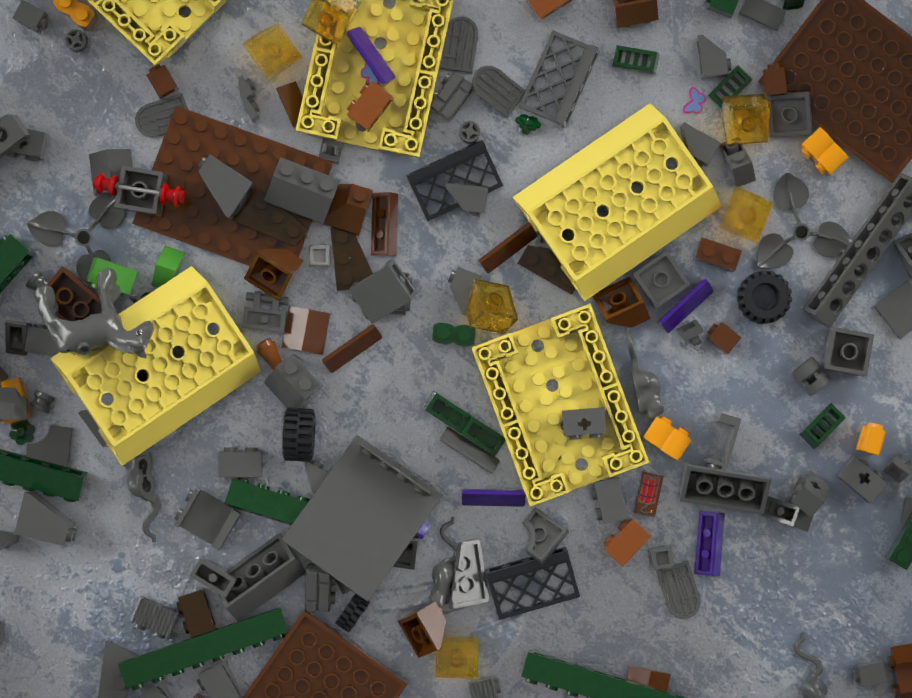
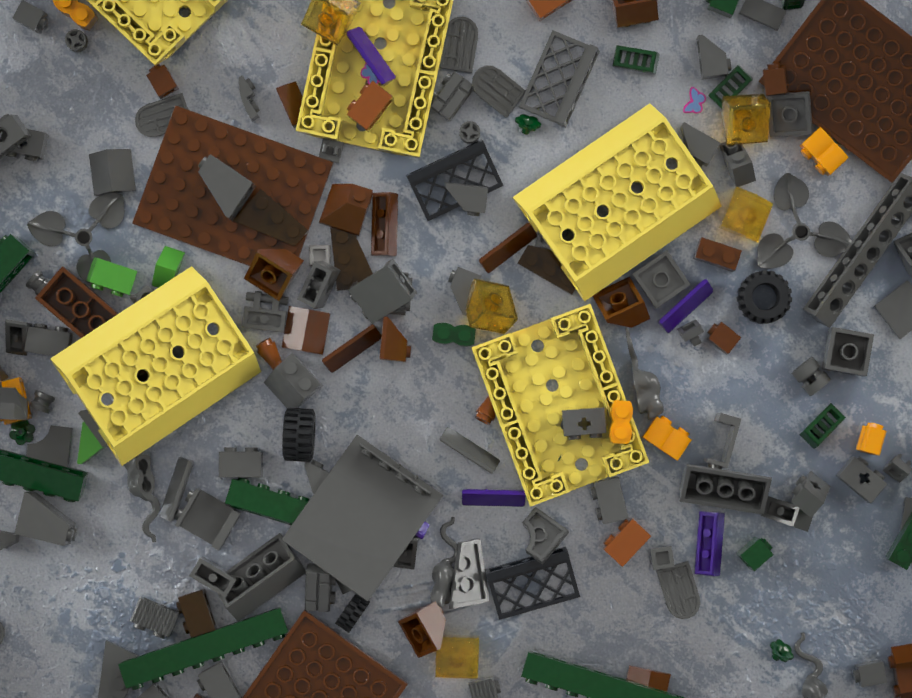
(88, 446): none -> bright green slope
(97, 329): dark grey animal -> none
(140, 190): dark grey brick -> none
(176, 488): none -> dark grey slope
(272, 51): clear yellow slope -> none
(301, 190): dark grey slope -> none
(318, 284): none -> dark grey brick
(393, 344): none -> reddish brown slope
(464, 423): dark green slope -> none
(485, 412): none -> dark orange cone
(620, 428): none -> light orange brick
(648, 494): tile -> none
(755, 553): none -> dark green brick
(781, 651): none -> dark green plant

